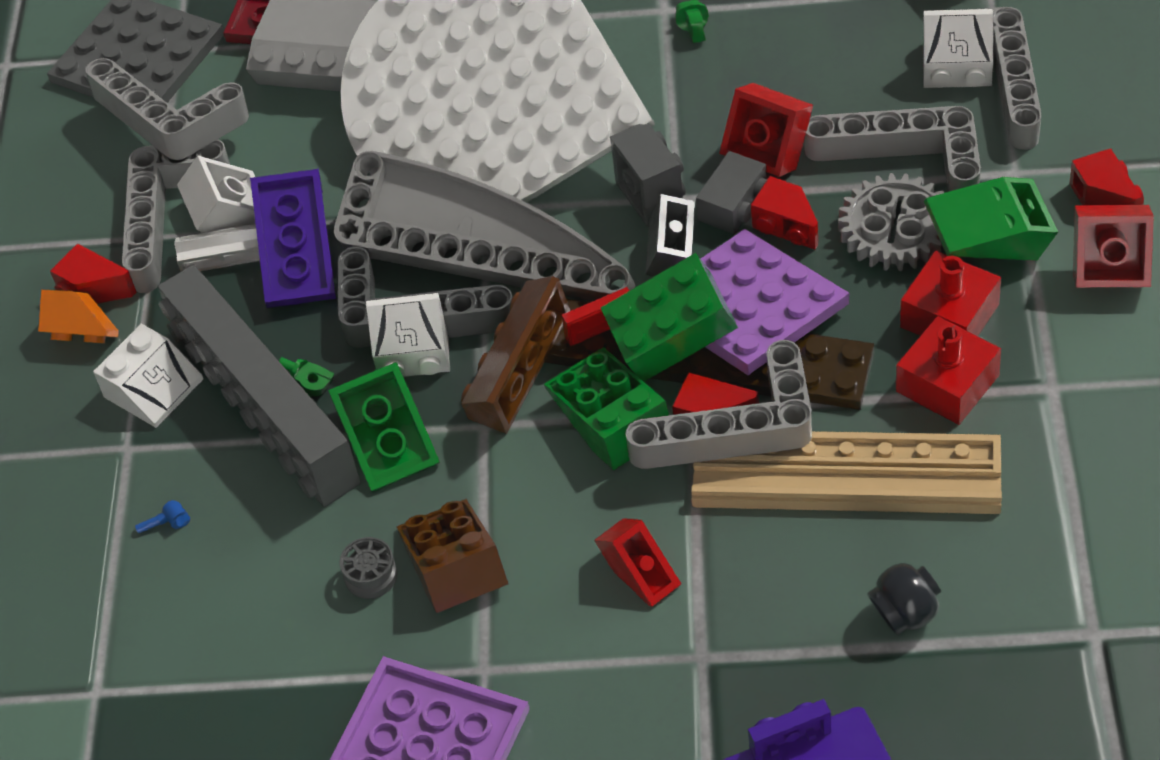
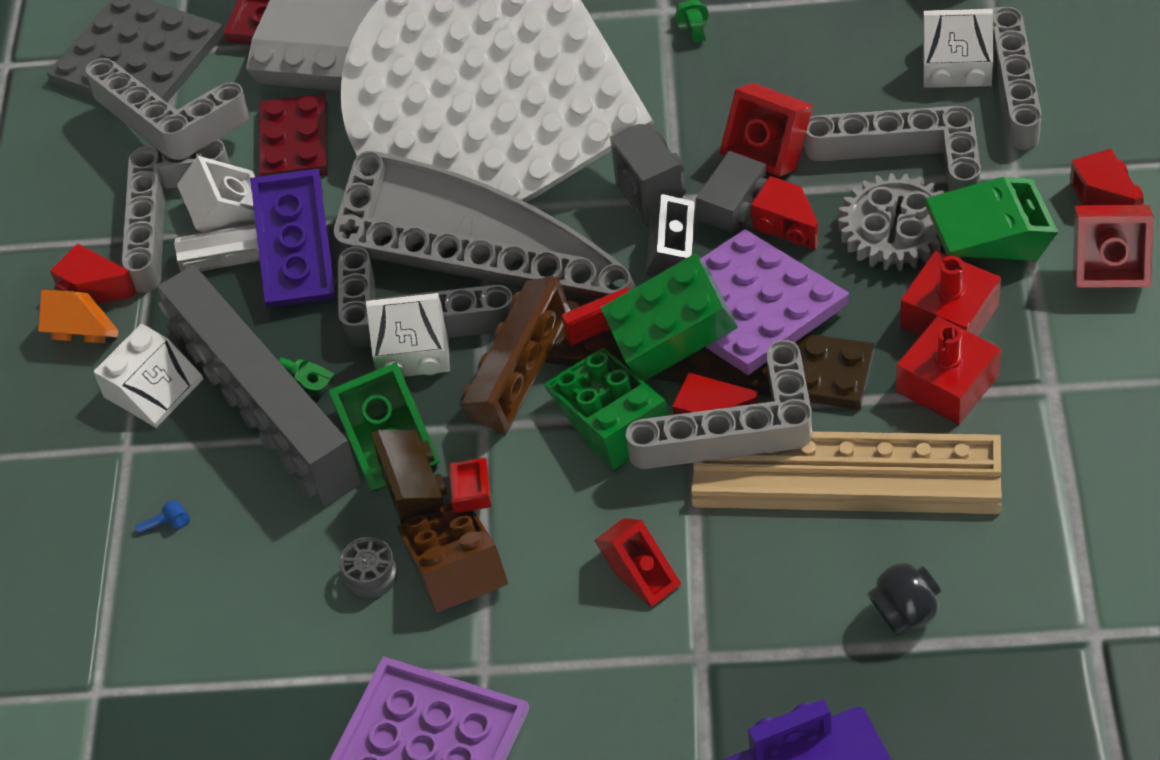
(293, 135): none -> dark red plate
(408, 473): none -> dark brown slope
(470, 485): none -> red tile

